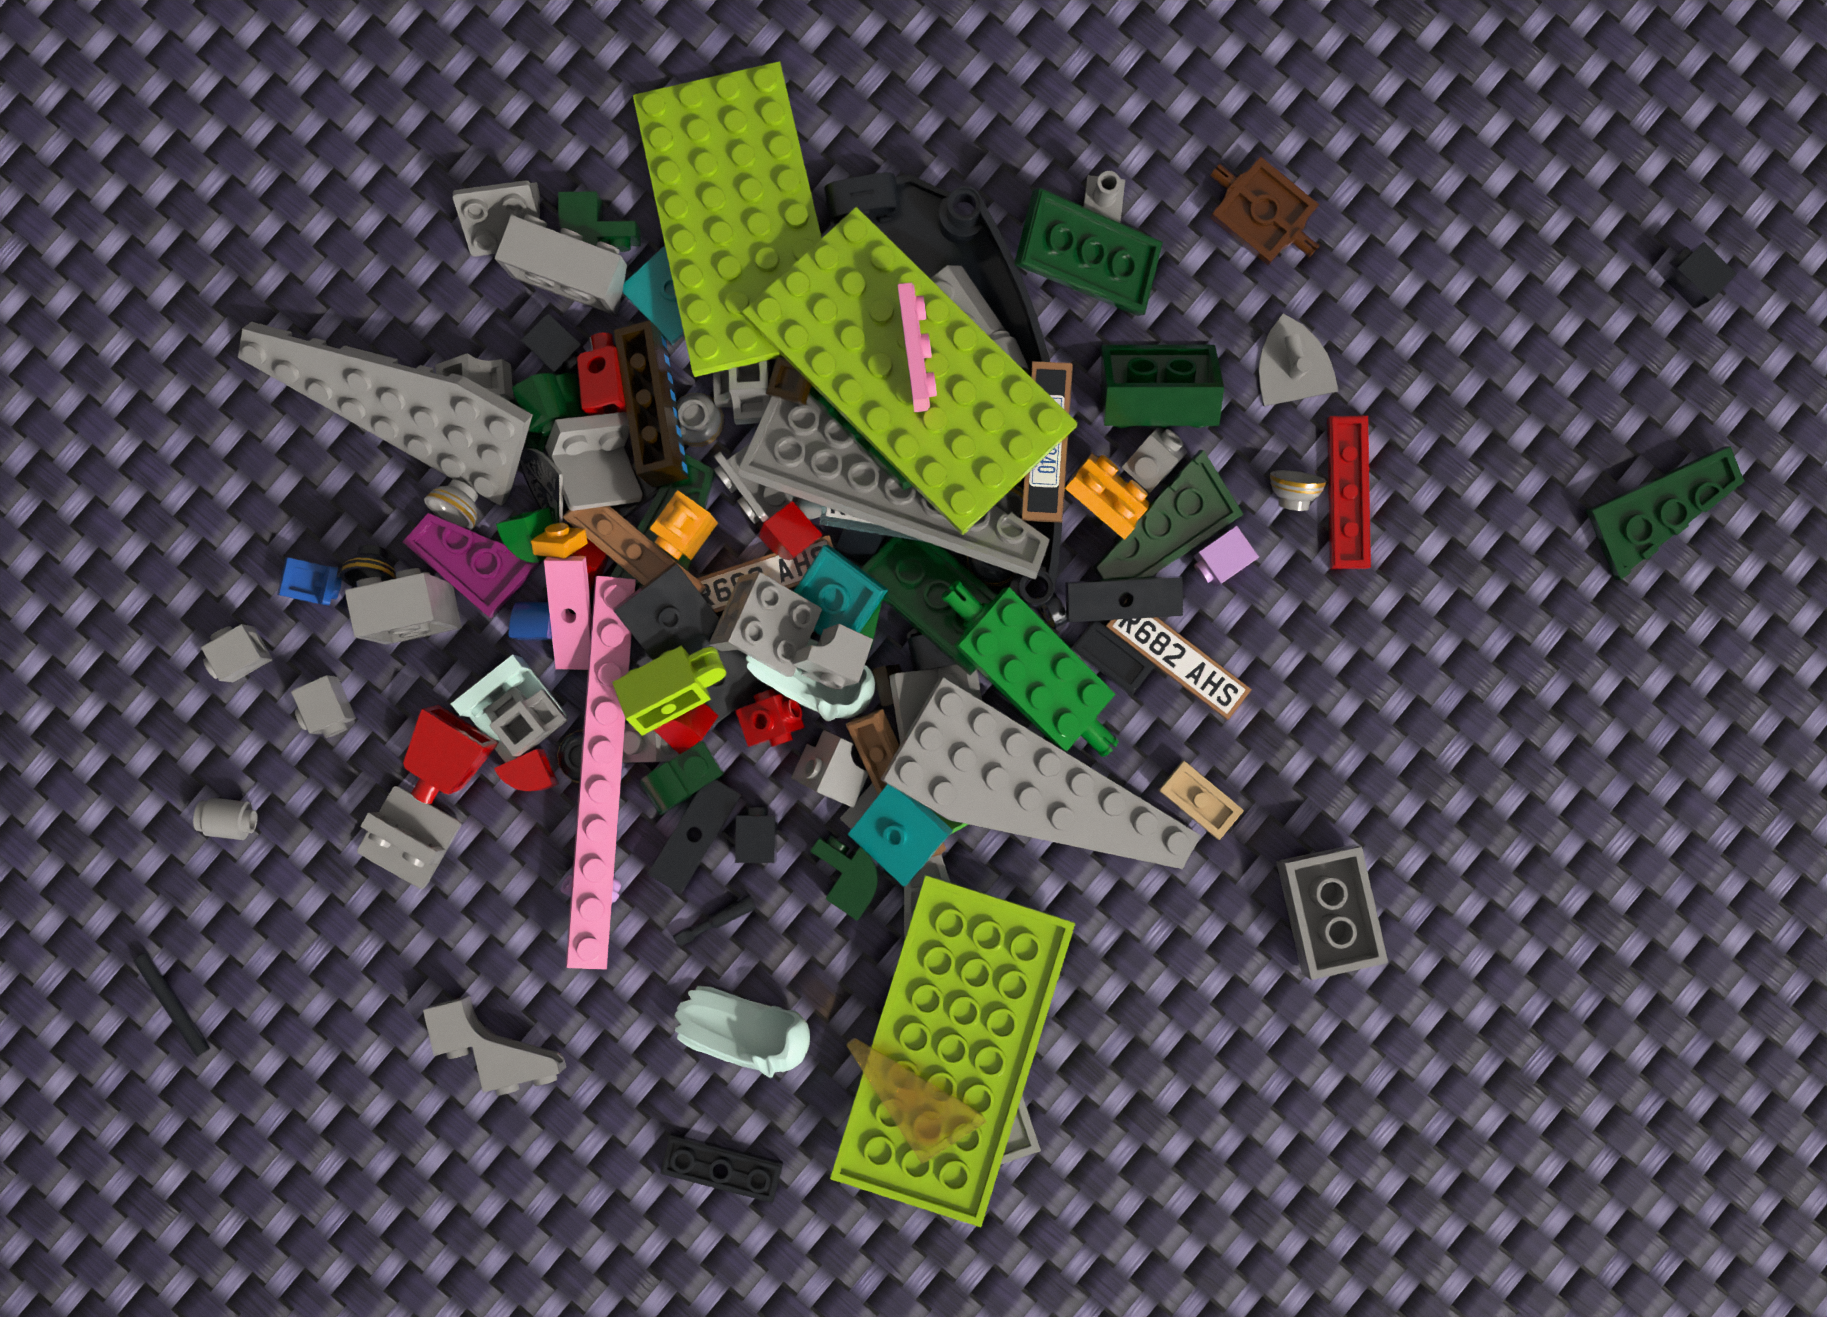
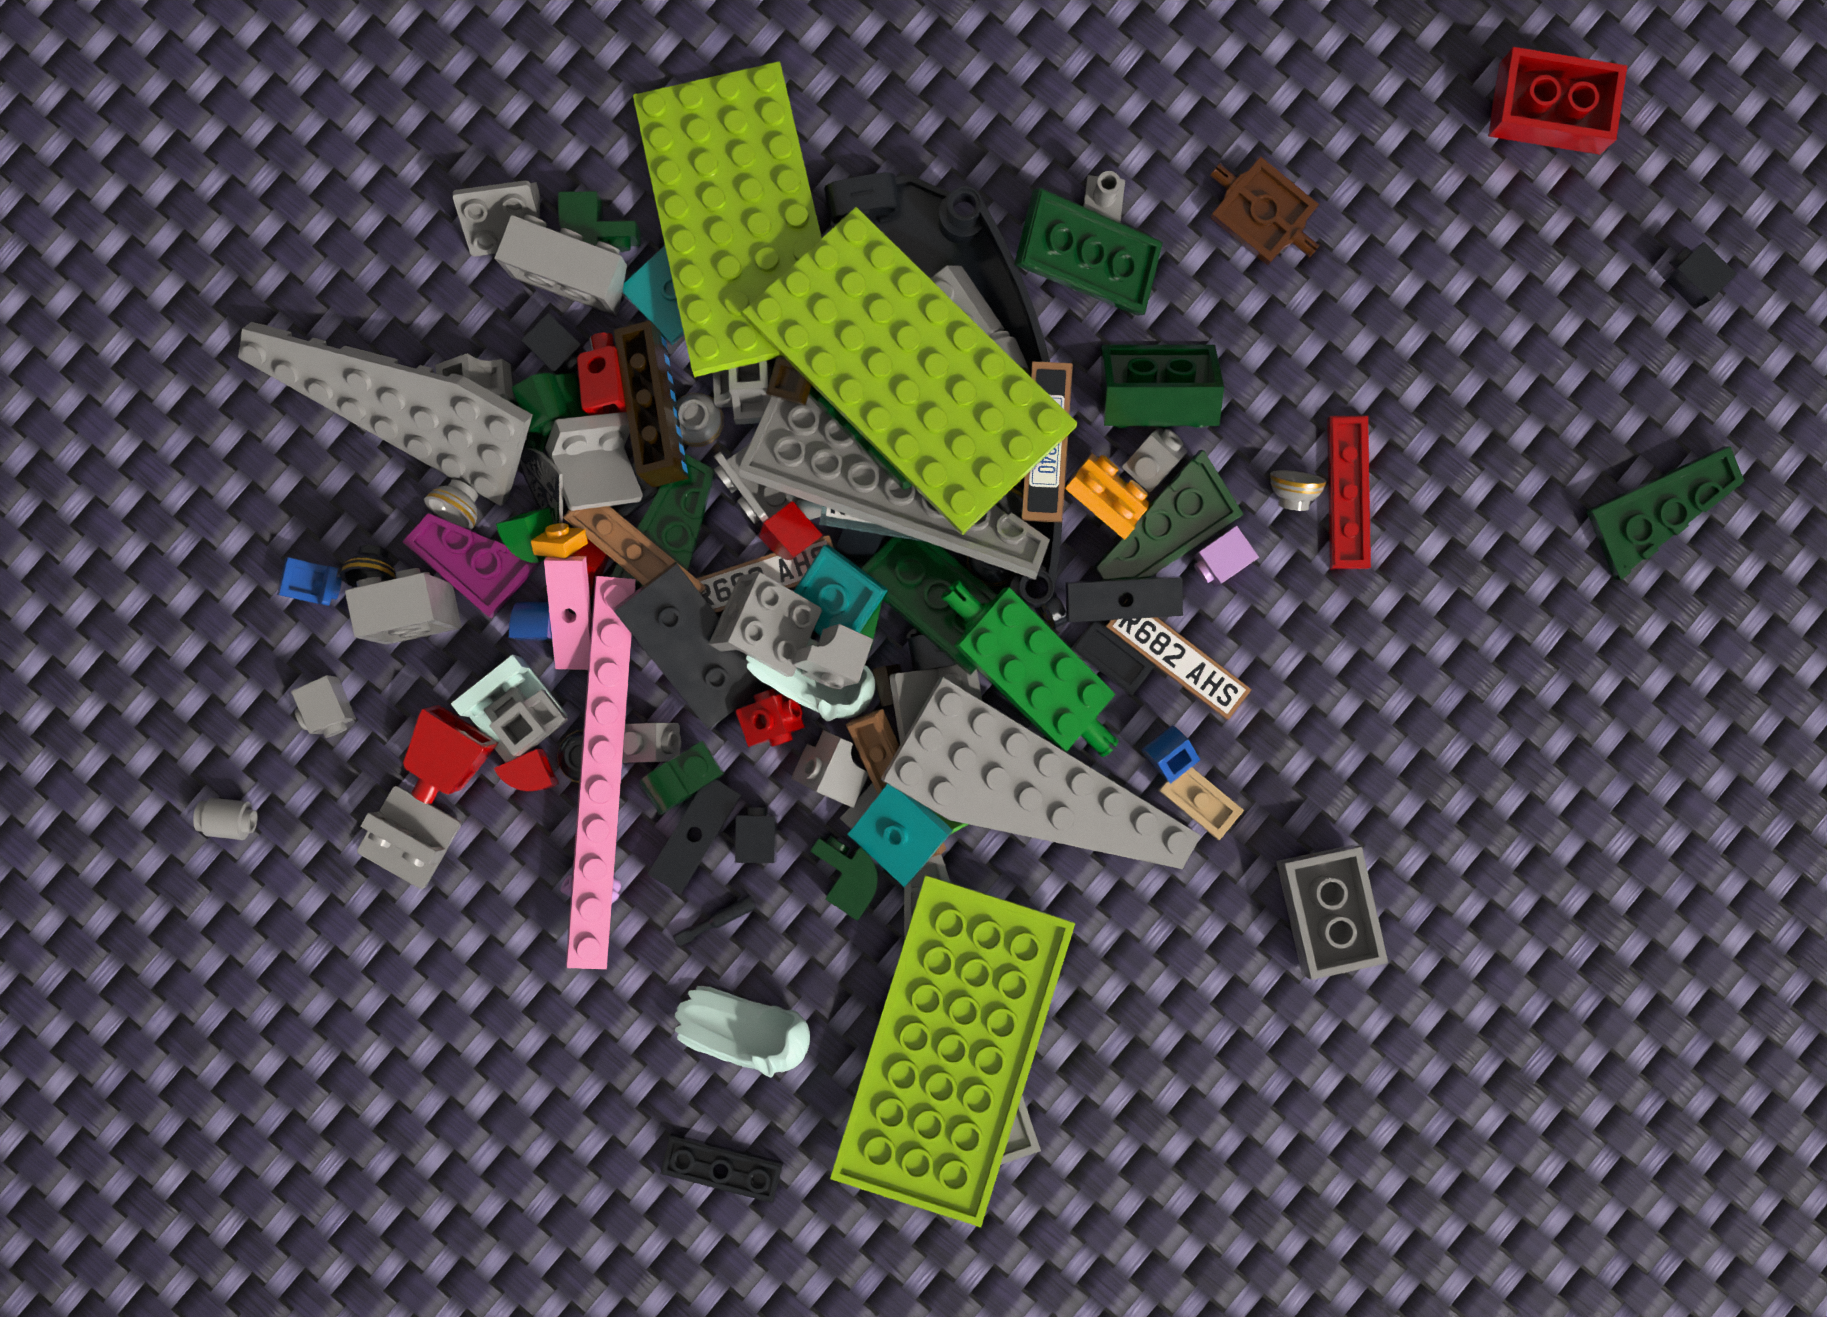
(171, 1004): black bar -> none
(235, 653): light grey brick -> none
(499, 1060): light grey arch -> none
(668, 687): lime brick -> none
(683, 527): light orange brick -> none
(688, 728): red brick -> none
(917, 347): bright pink tile -> none
(921, 1110): clear yellow wing -> none
(1171, 754): none -> blue brick
(1293, 364): light grey shield -> none
(1557, 100): none -> red brick

